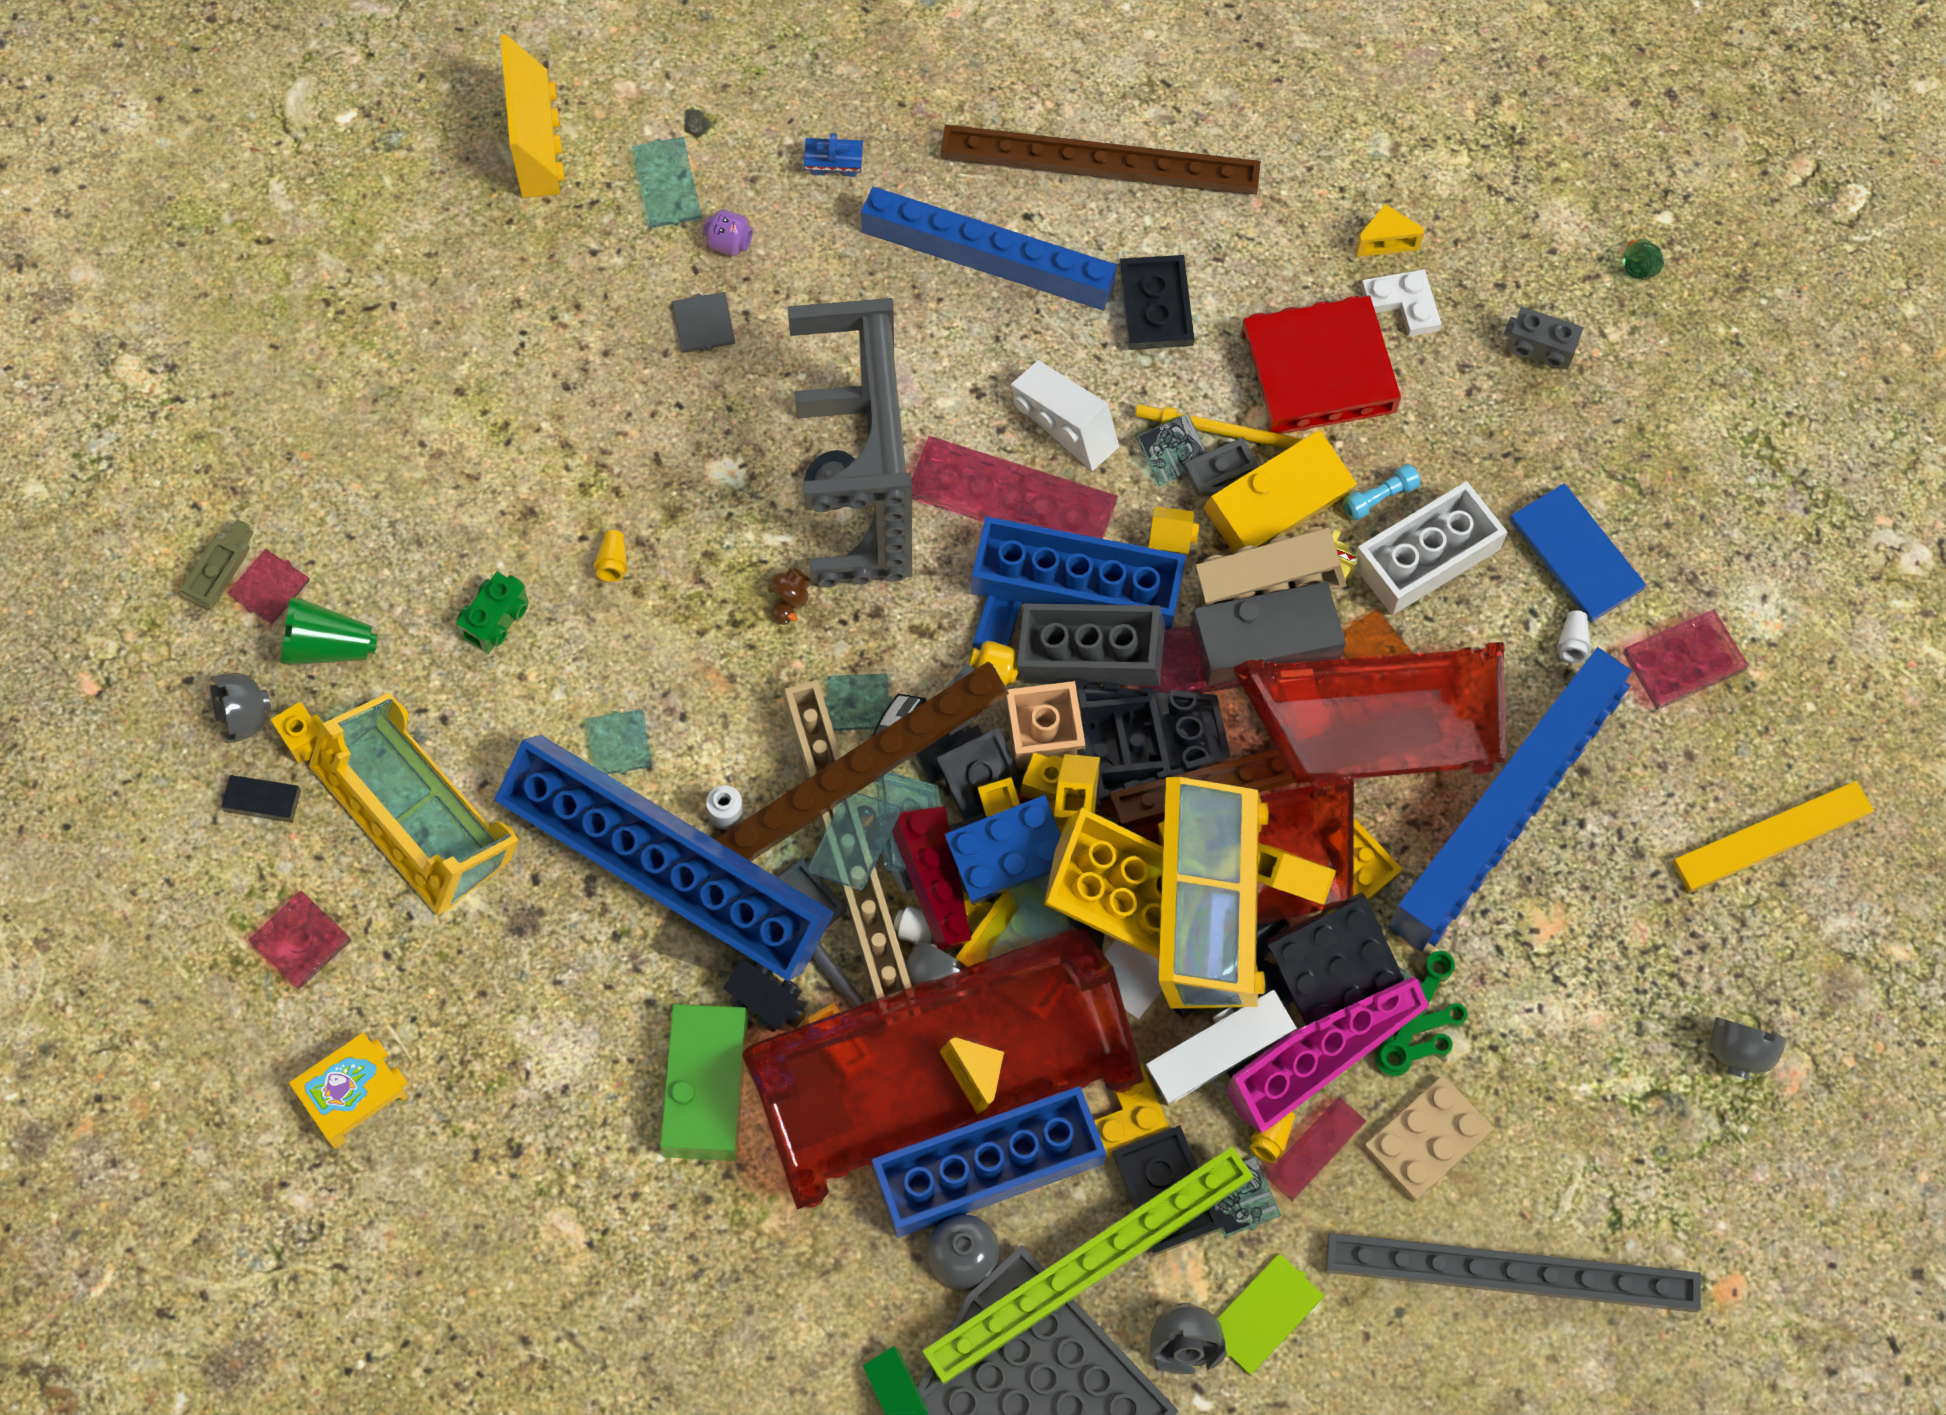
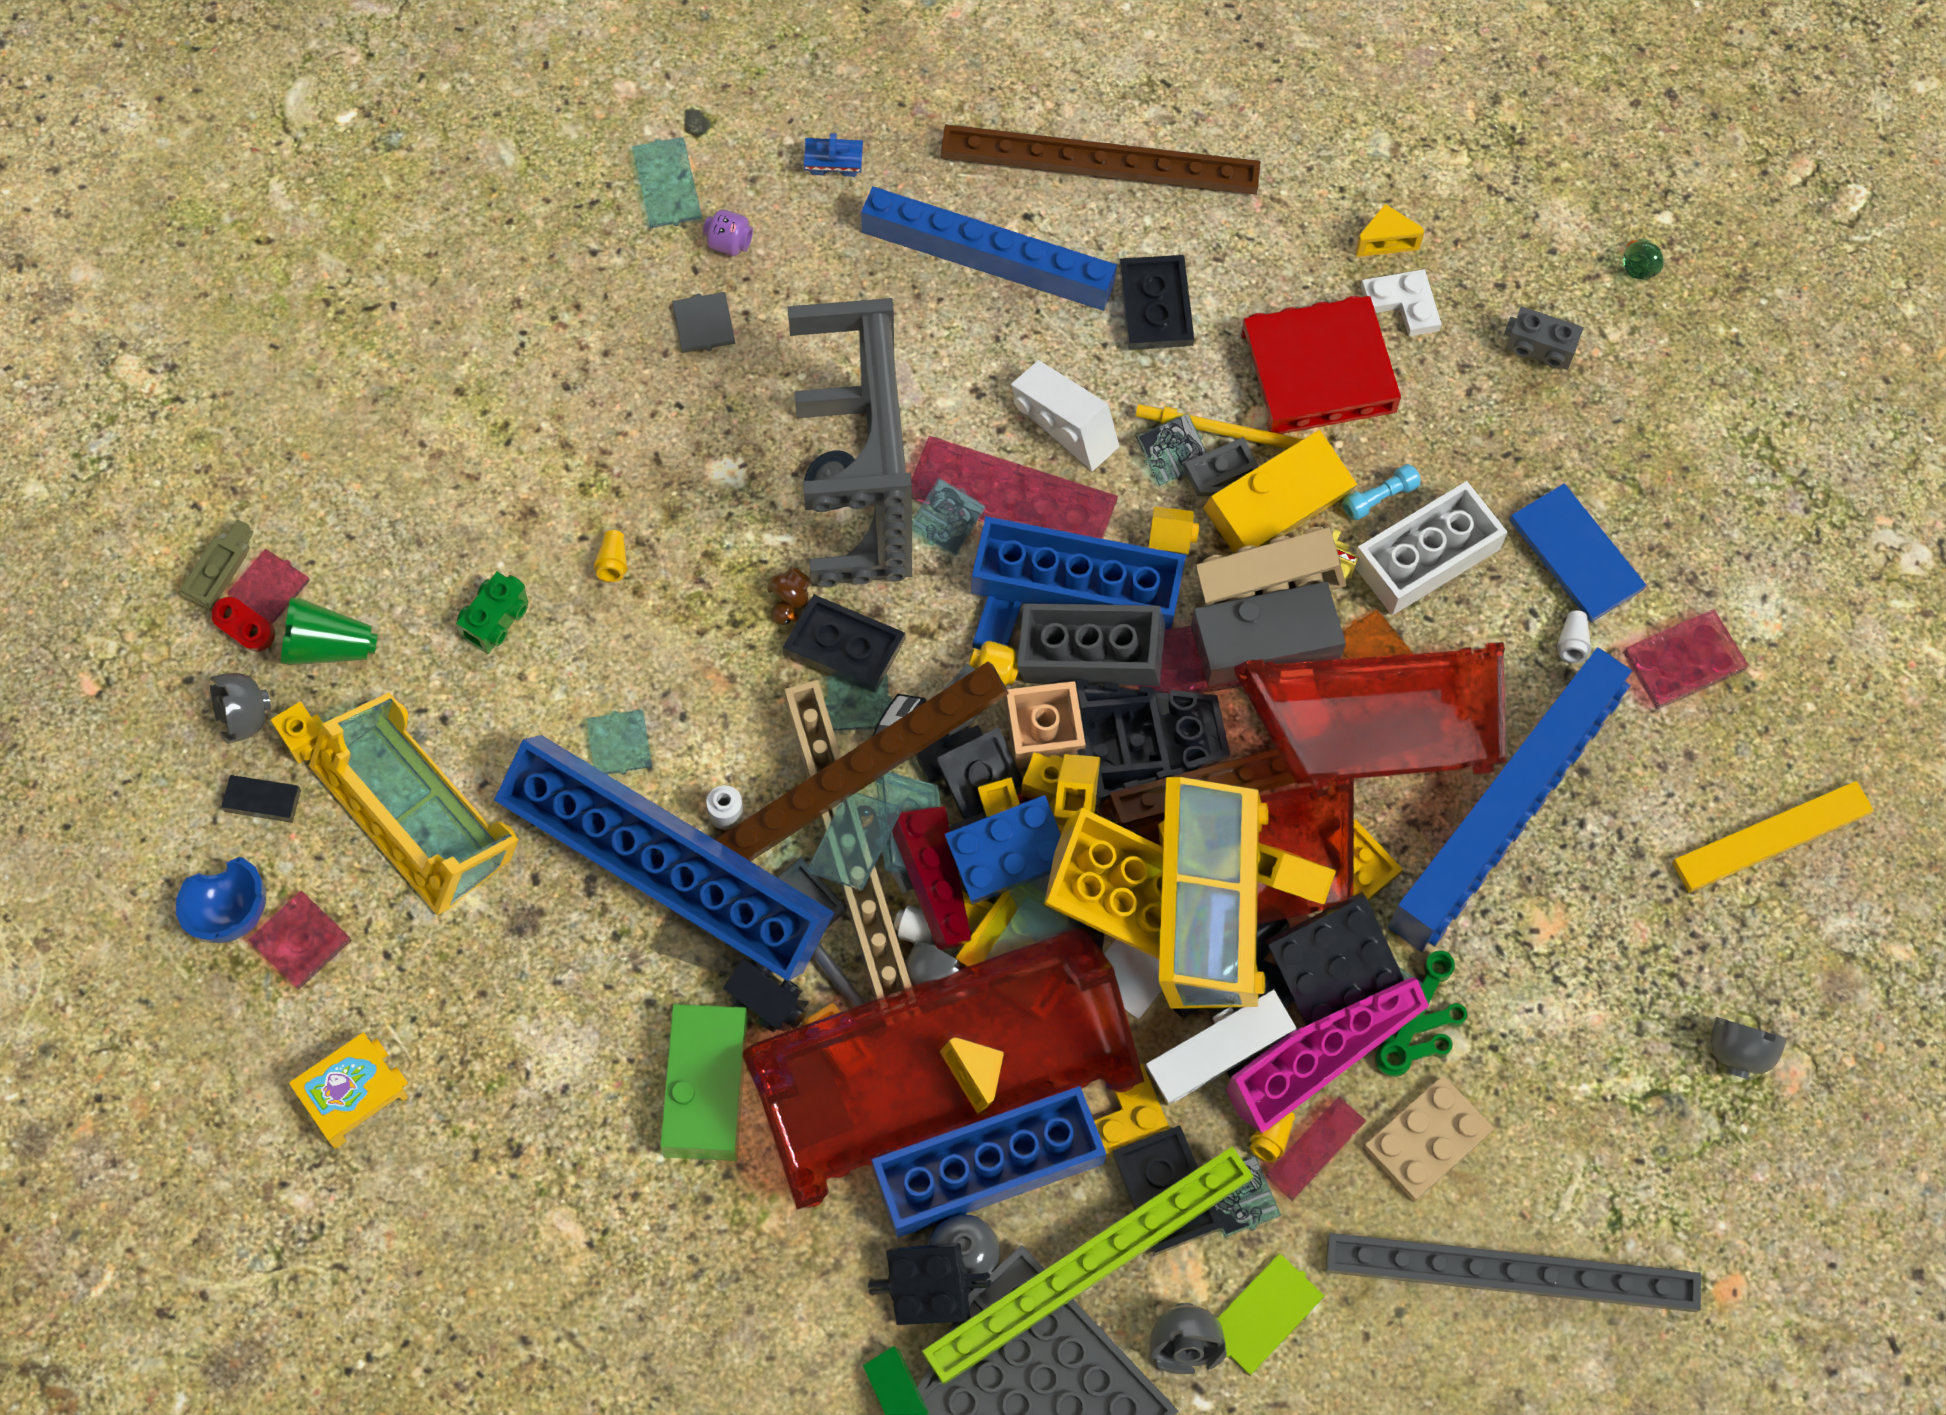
(222, 904): none -> blue cylinder
(241, 622): none -> red plate
(531, 121): yellow slope -> none
(844, 643): none -> black plate
(928, 1284): none -> black plate
(947, 516): none -> clear light blue piece

